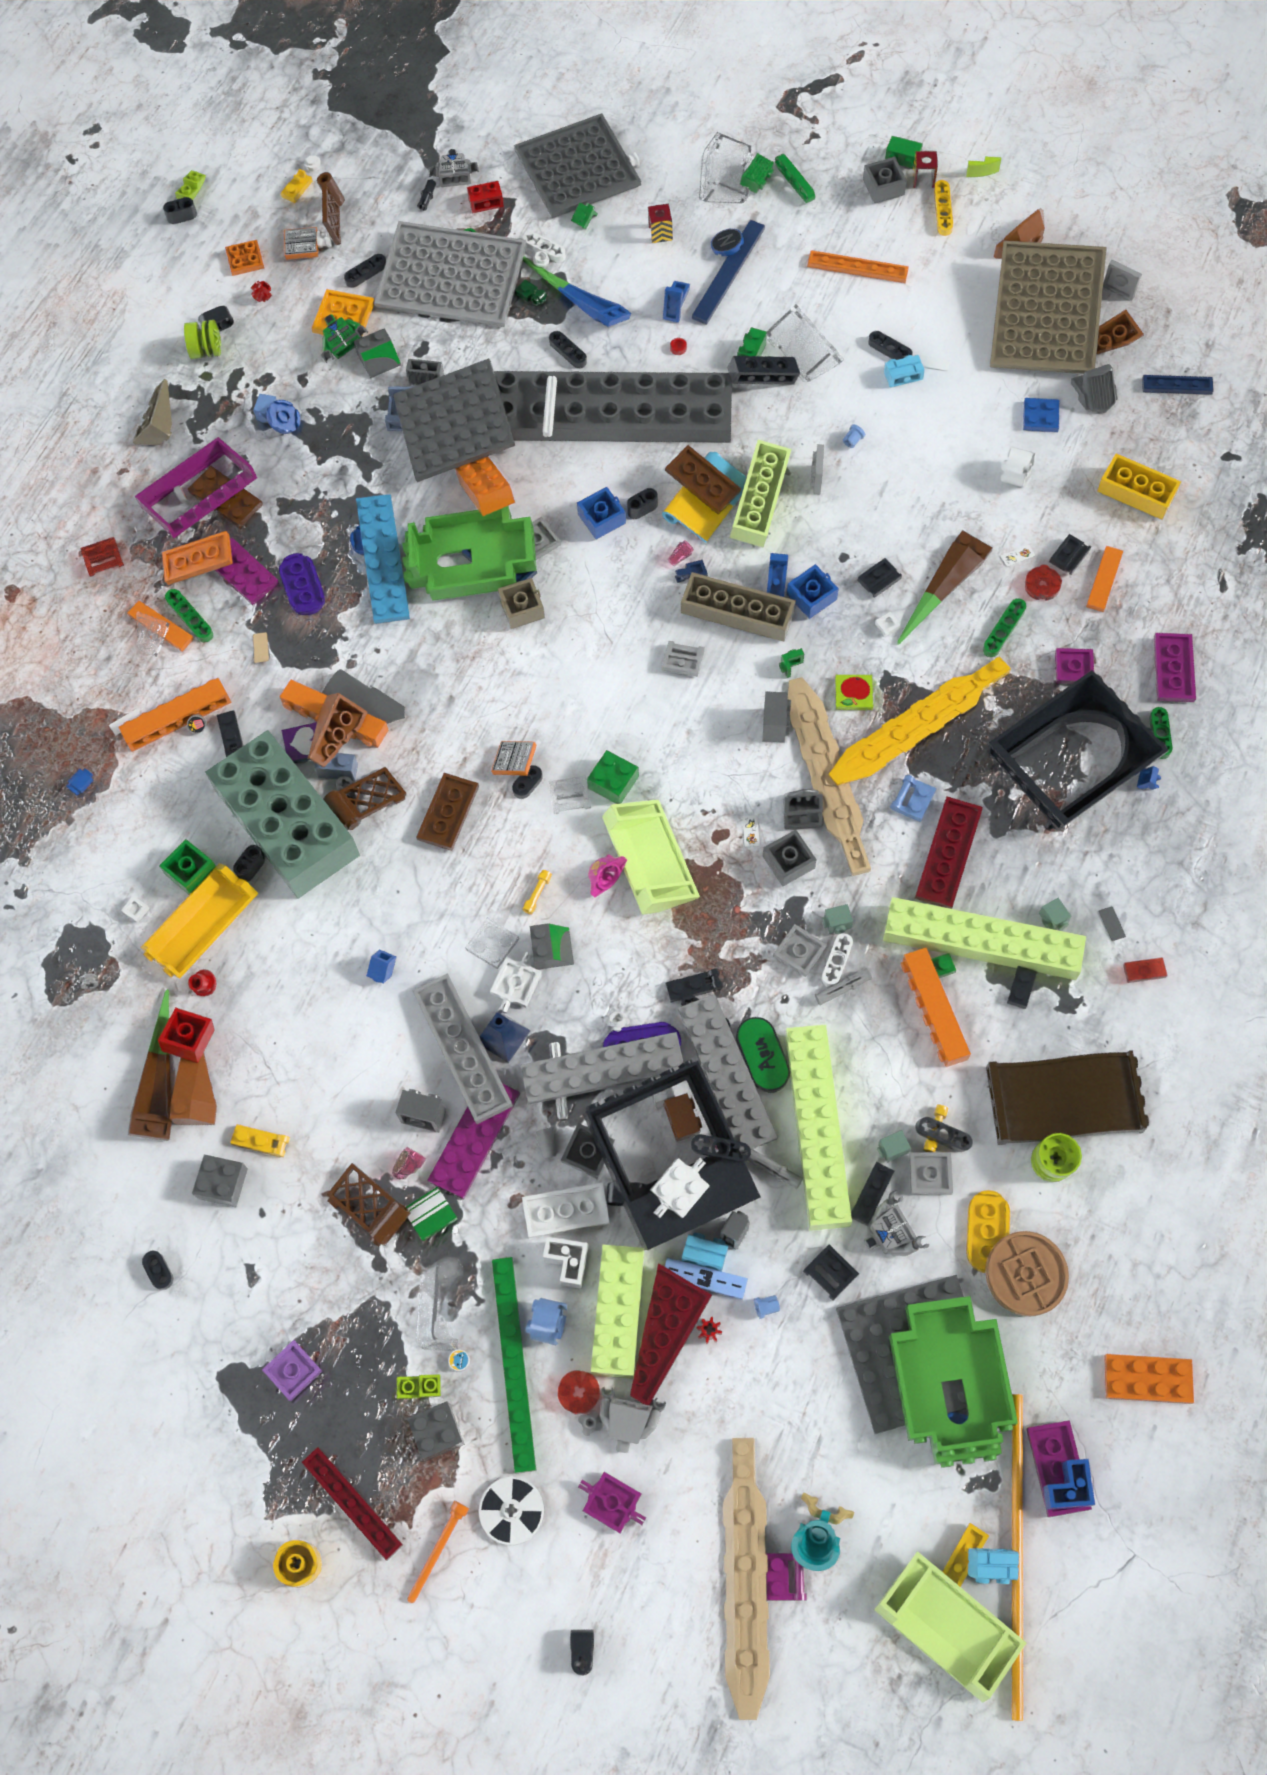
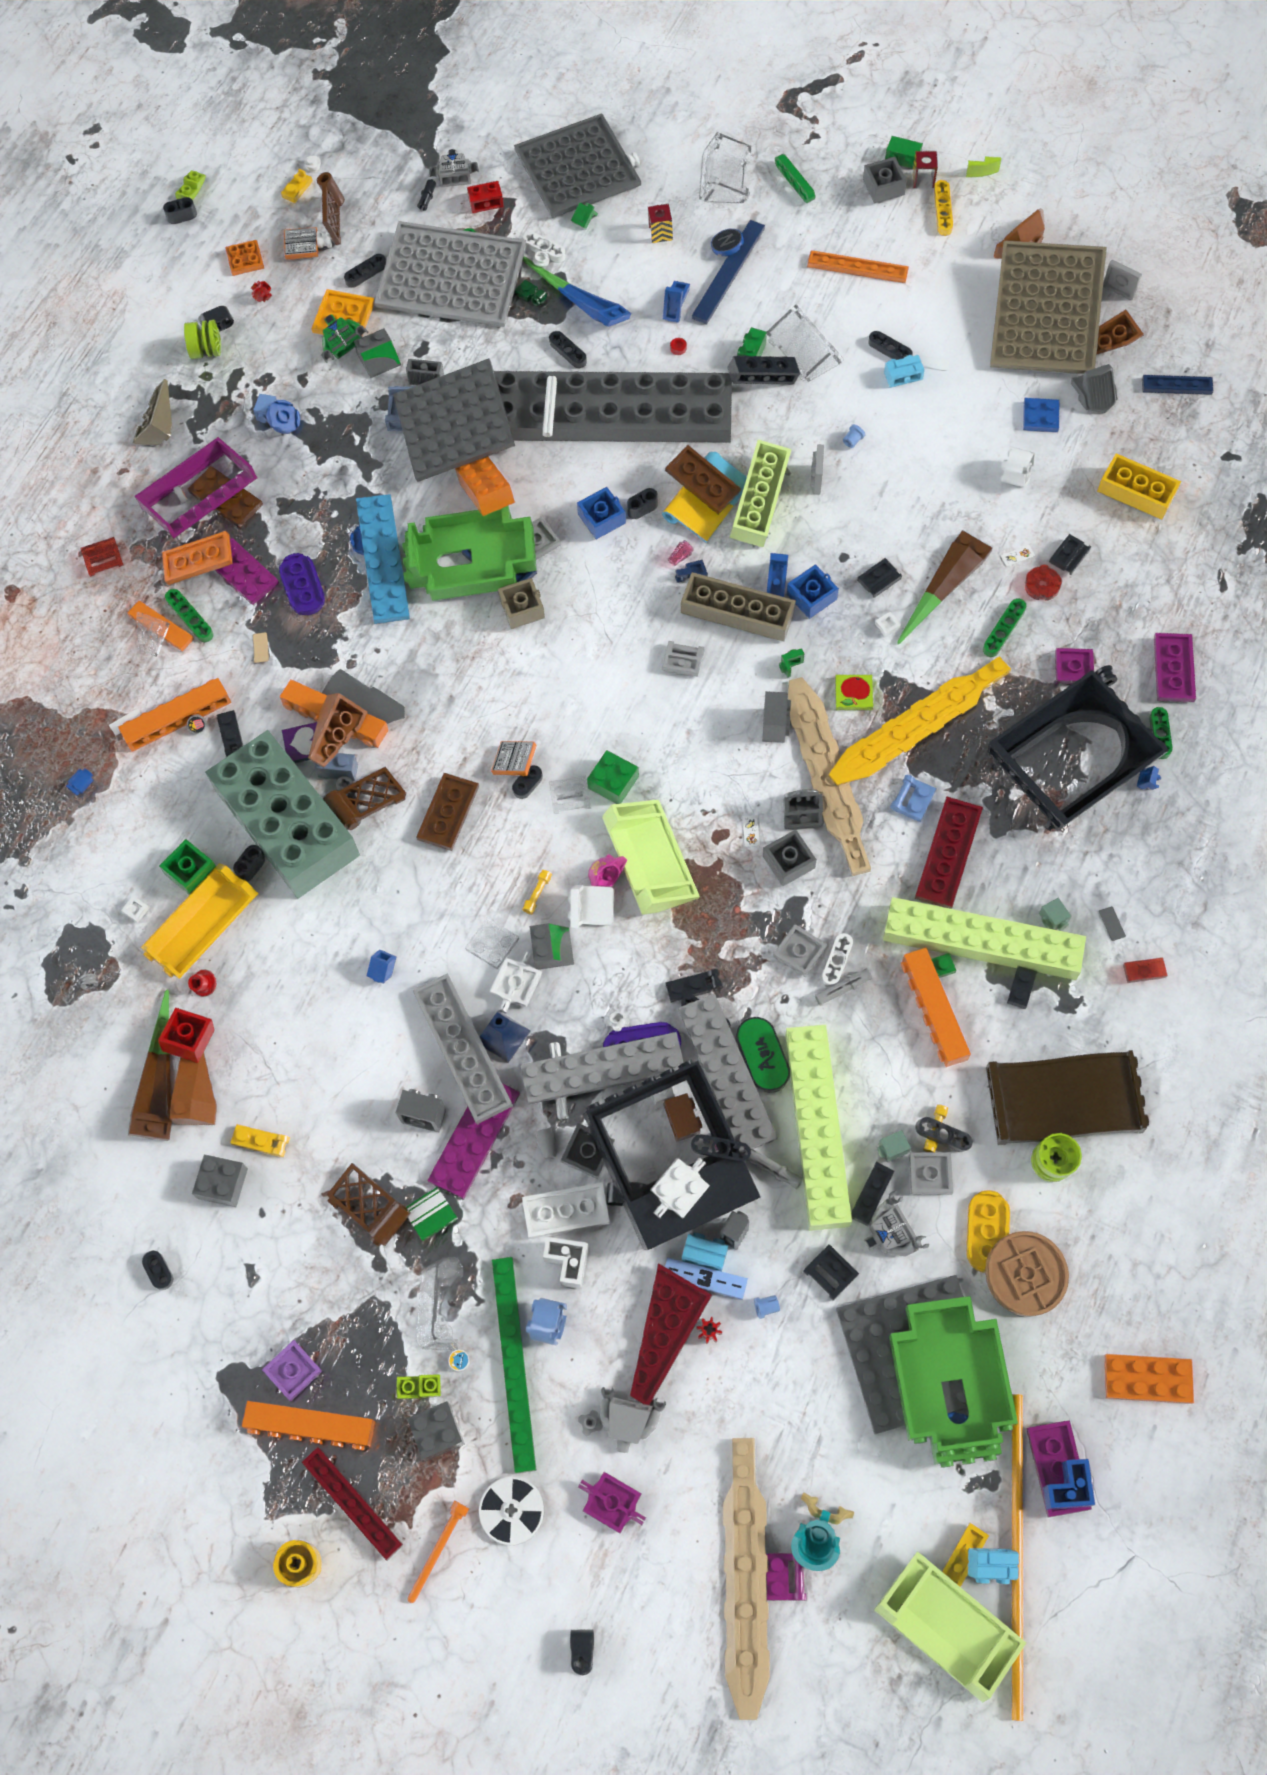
(309, 1424): none -> orange brick
(407, 1163): clear pink rock -> none
(581, 1380): clear red plate -> none
(590, 905): none -> white bracket
(617, 1311): yellowish green brick -> none
(757, 173): green brick -> none
(837, 919): sand green brick -> none
(1104, 578): orange tile -> none
(1107, 675): none -> black wheel

